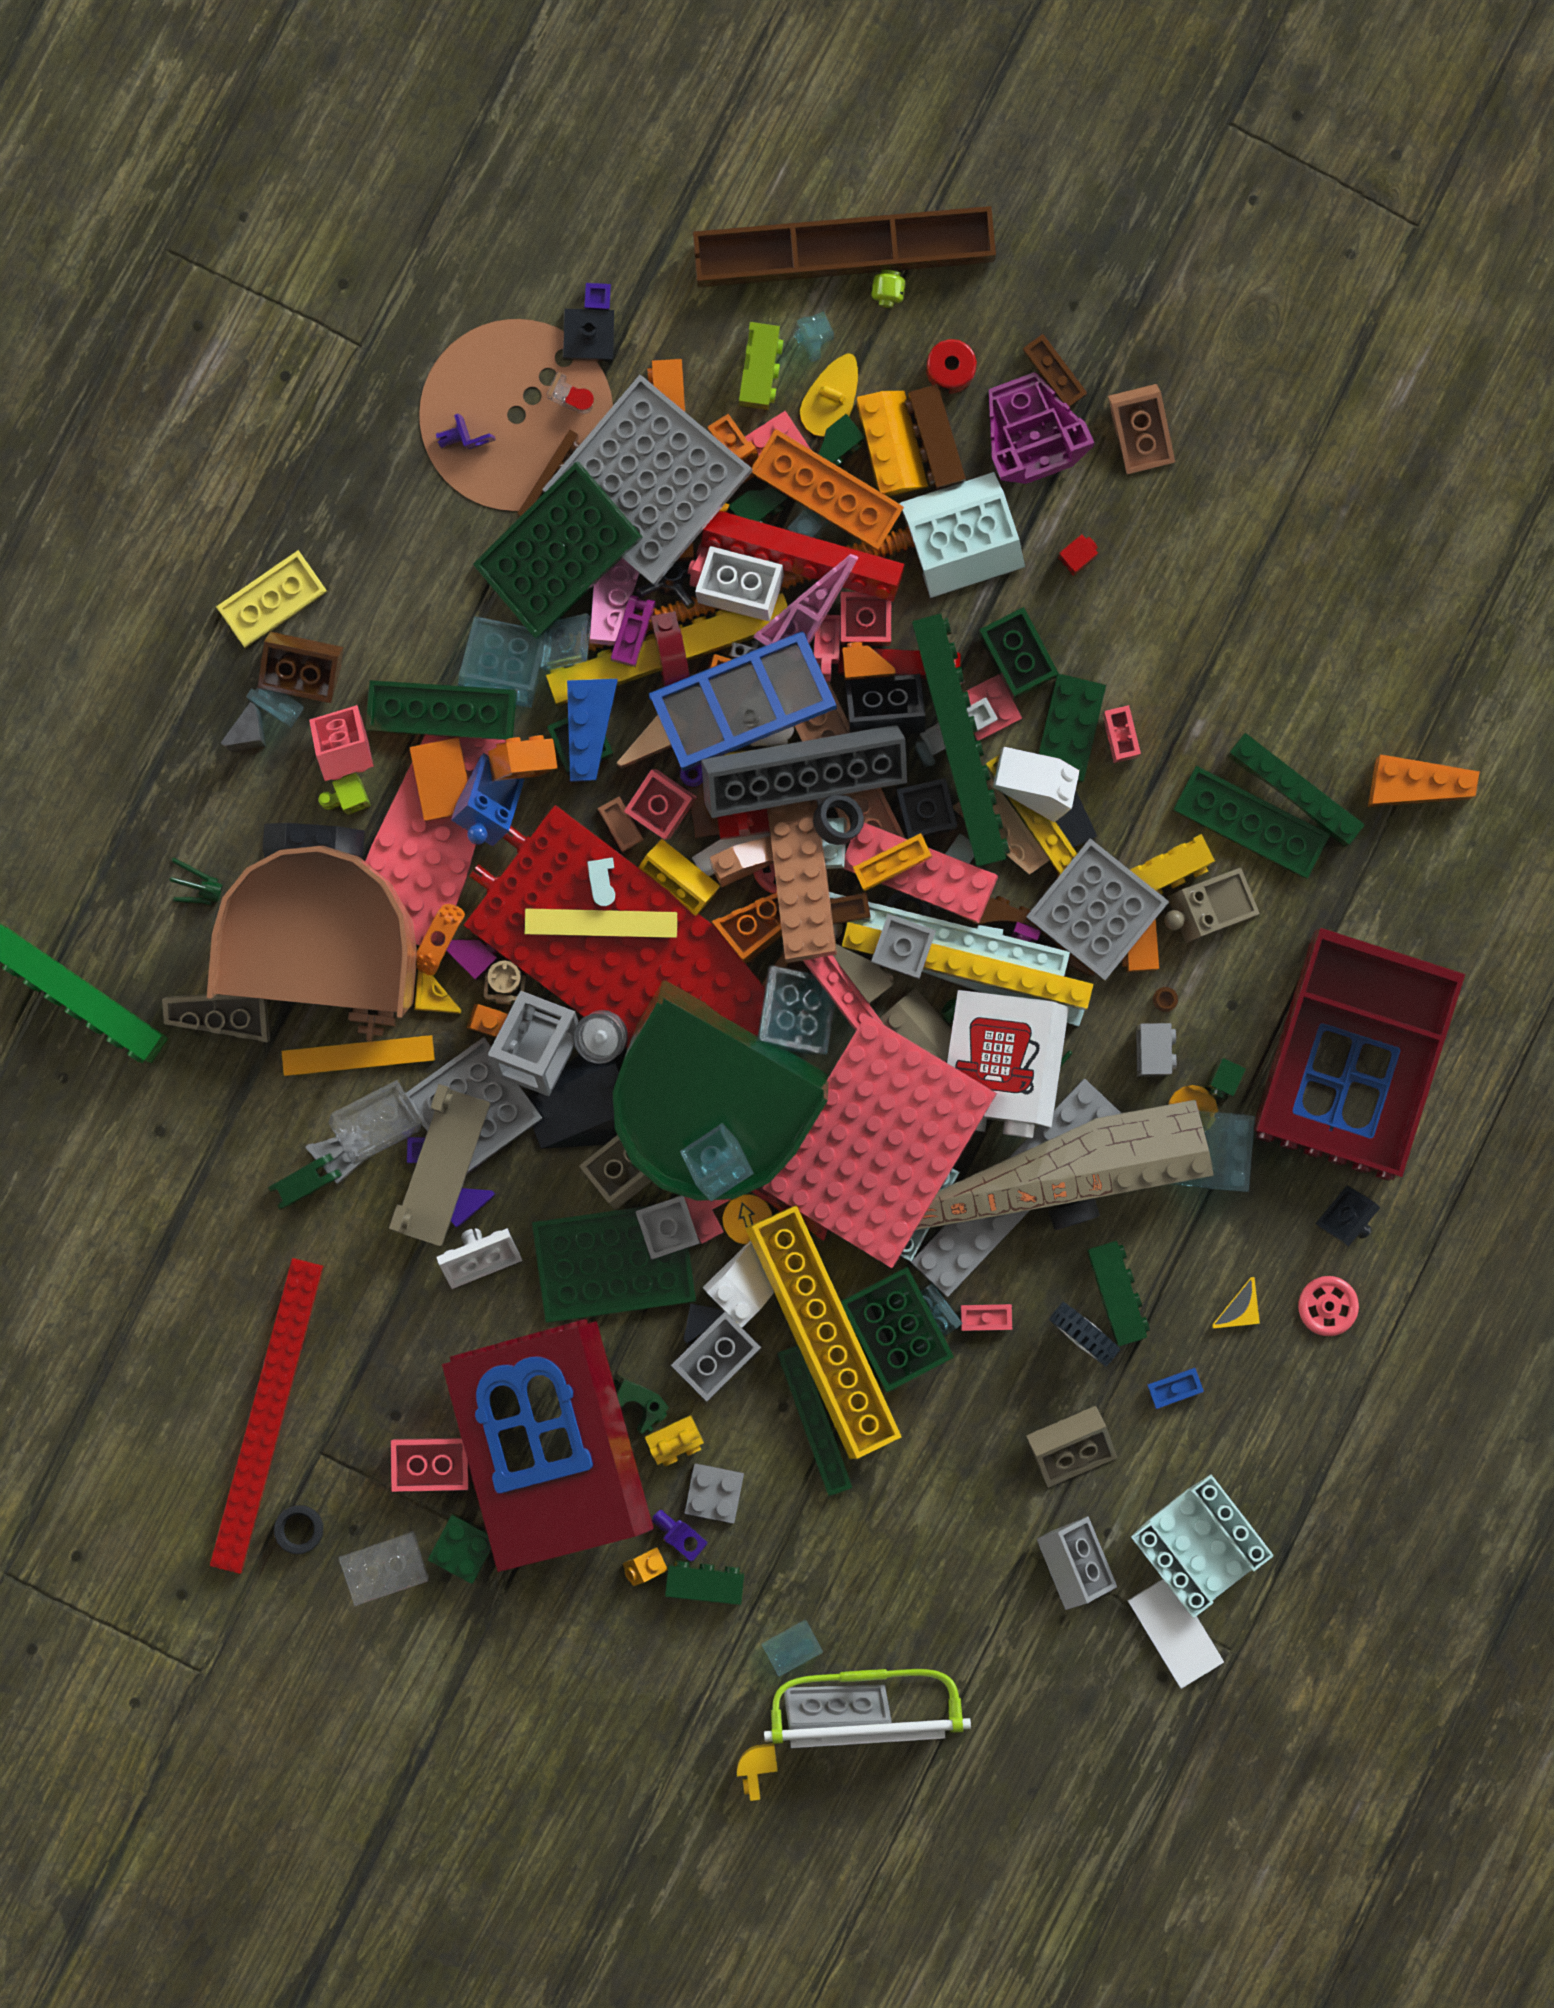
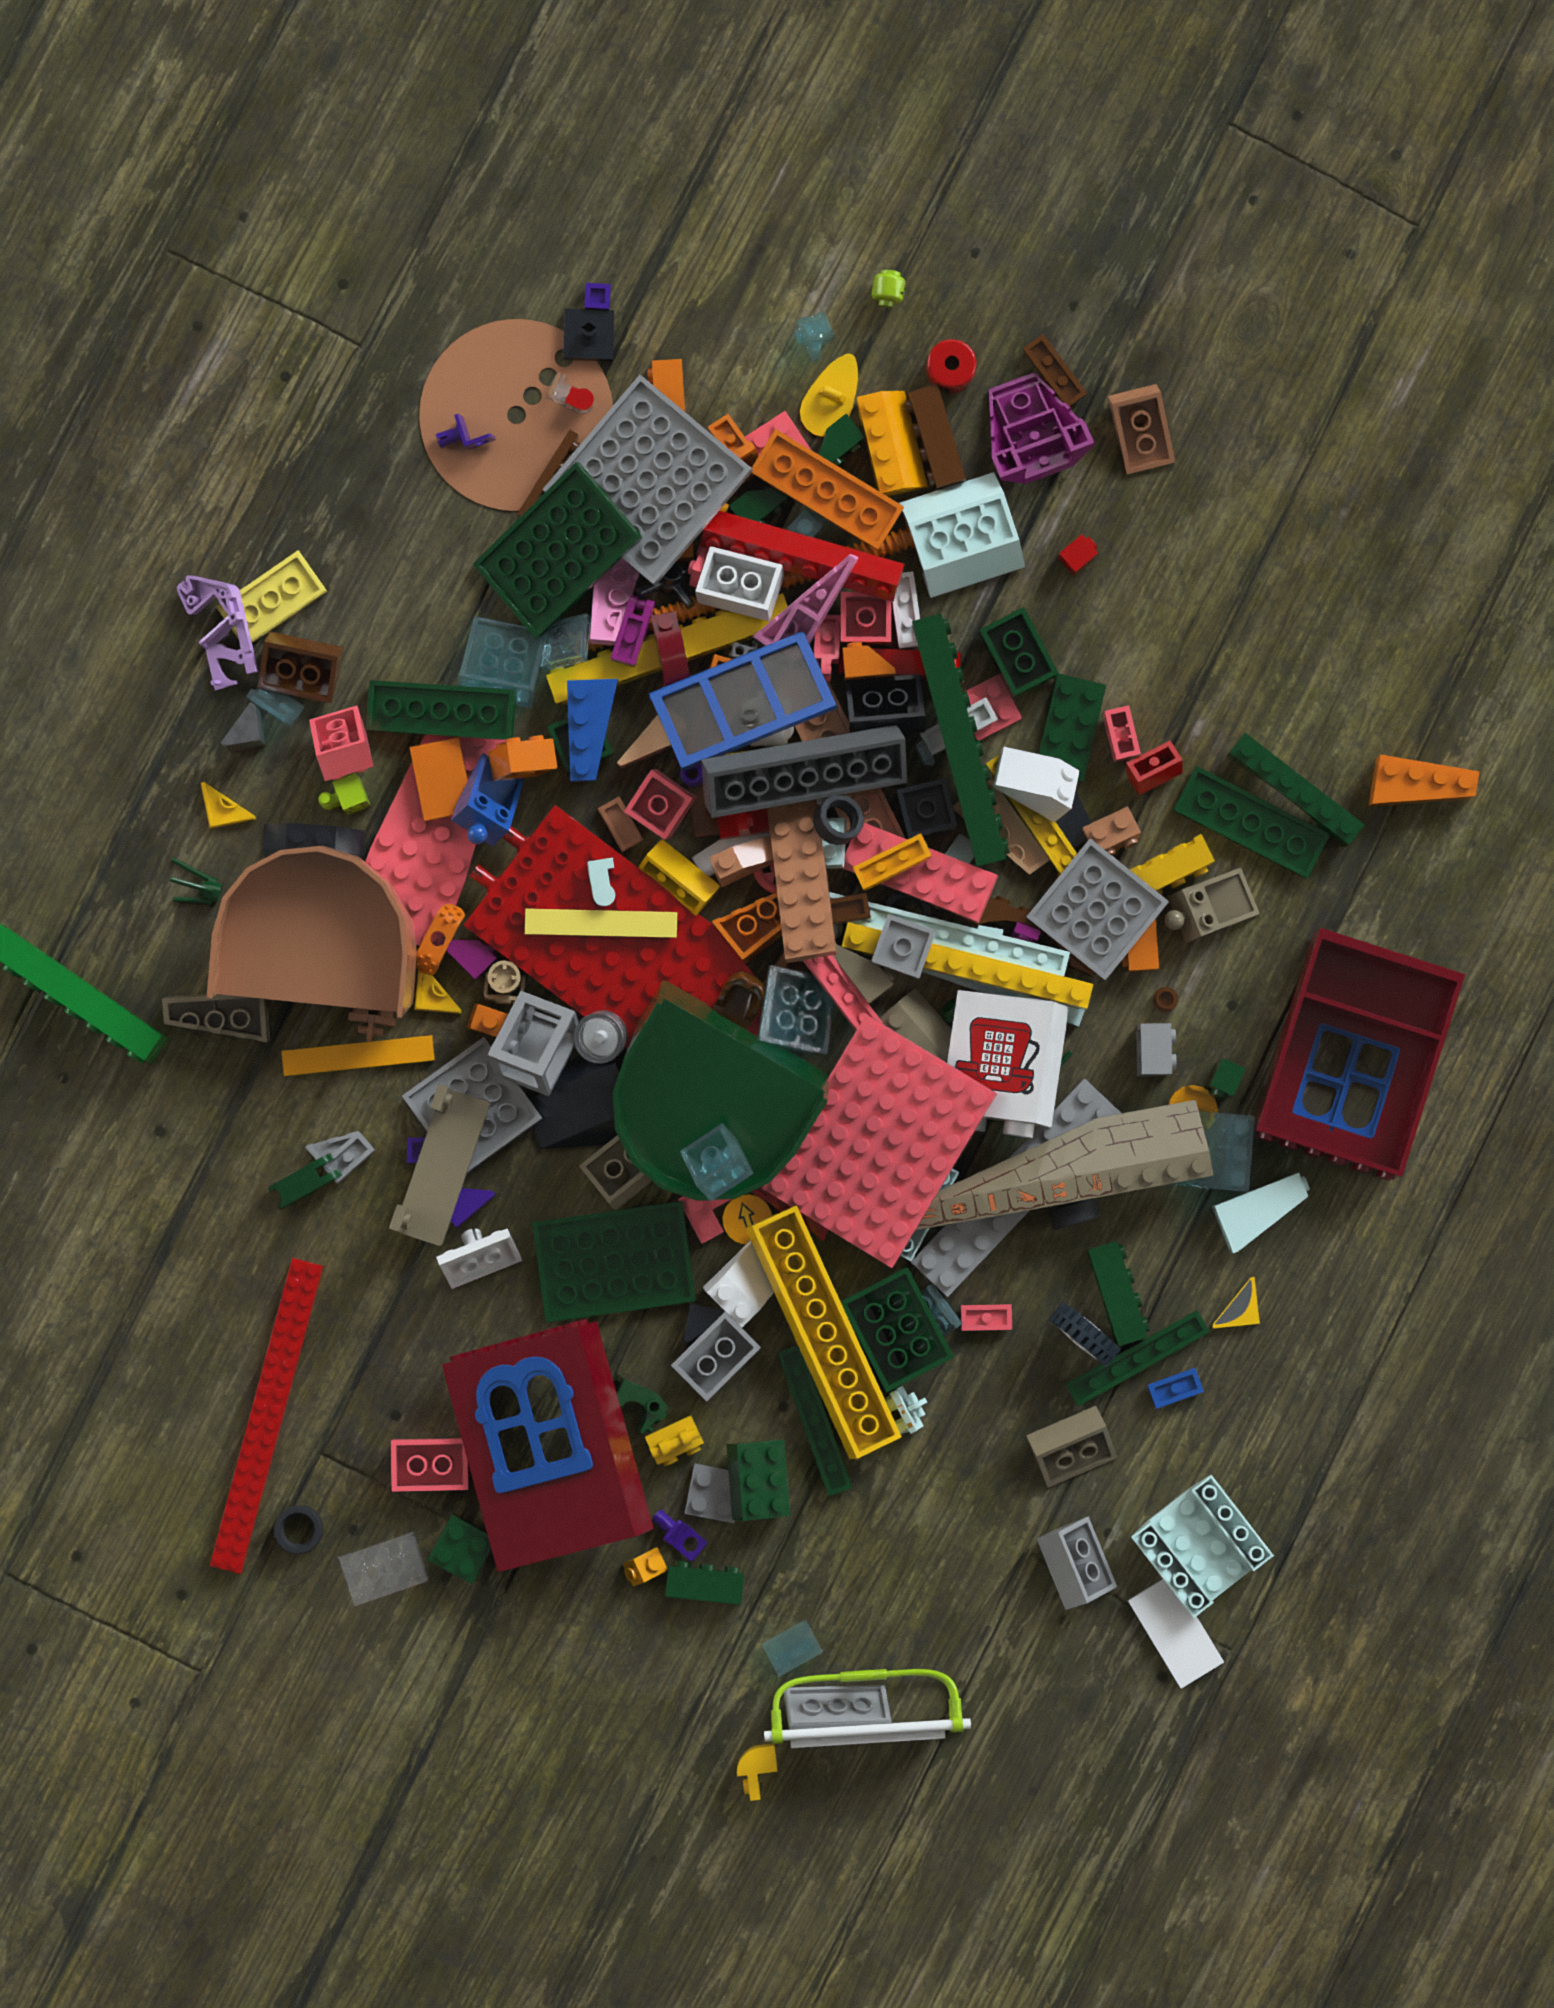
(195, 596): none -> lavender piece
(222, 810): none -> yellow tile
(375, 1122): clear brick -> none
(667, 1227): light grey plate -> none
(740, 999): none -> reddish brown hair
(758, 1479): none -> dark green brick
(760, 366): lime wedge -> none
(844, 246): reddish brown piece -> none
(905, 611): none -> white plate
(909, 1409): none -> light aqua hips
(1114, 831): none -> nougat bracket
(1137, 1358): none -> dark green plate
(1154, 768): none -> red brick
(1255, 1211): none -> light aqua slope
(1307, 1300): coral plate -> none
(1348, 1216): black tile -> none

